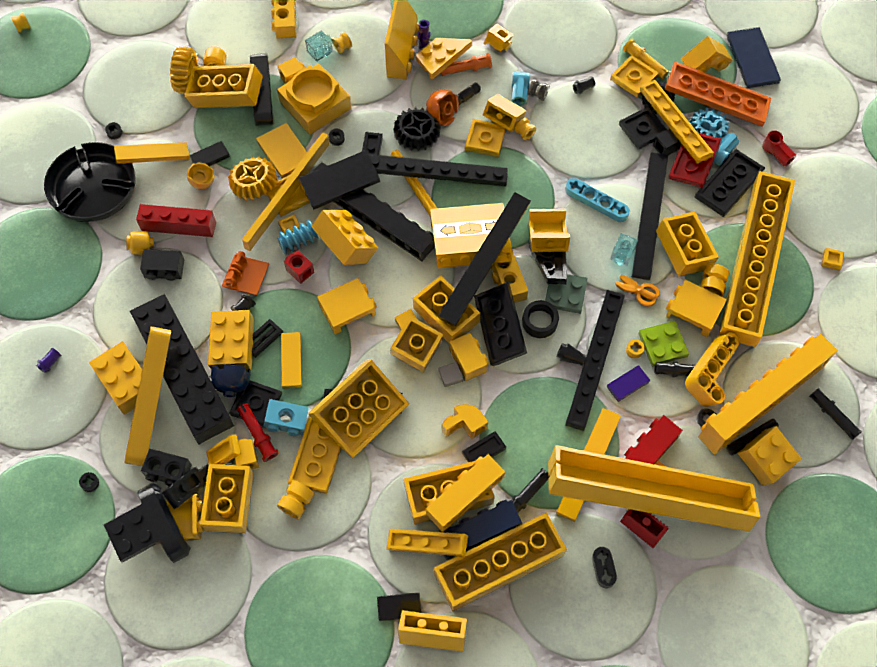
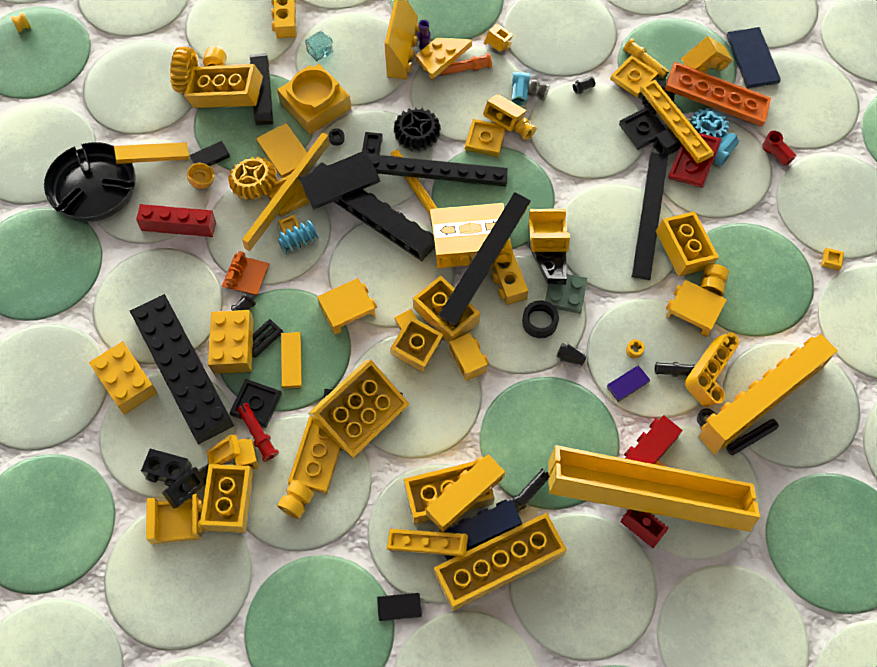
(48, 360): dark purple pin -> none
(84, 478): black bush -> none
(111, 126): black bush -> none
(139, 241): yellow head -> none
(146, 527): black piece -> none
(147, 396): yellow beam -> none
(162, 264): black brick -> none
(230, 379): dark blue cylinder -> none
(277, 409): medium azure brick -> none
(289, 69): yellow brick -> none
(299, 273): red brick -> none
(342, 43): yellow wheel -> none
(344, 237): yellow brick -> none
(432, 631): yellow brick -> none
(442, 106): orange cylinder -> none
(450, 374): light grey tile -> none
(467, 417): yellow brick -> none
(468, 92): black axle -> none
(489, 445): black tile -> none
(500, 324): black tile -> none
(595, 360): black tile -> none
(597, 443): yellow tile -> none
(598, 198): medium azure beam -> none
(599, 568): black beam -> none
(623, 249): clear light blue brick -> none
(632, 287): light orange piece -> none
(663, 343): lime plate -> none
(729, 182): black tile -> none
(757, 258): yellow brick -> none
(769, 456): yellow brick -> none
(835, 413): black pin -> none

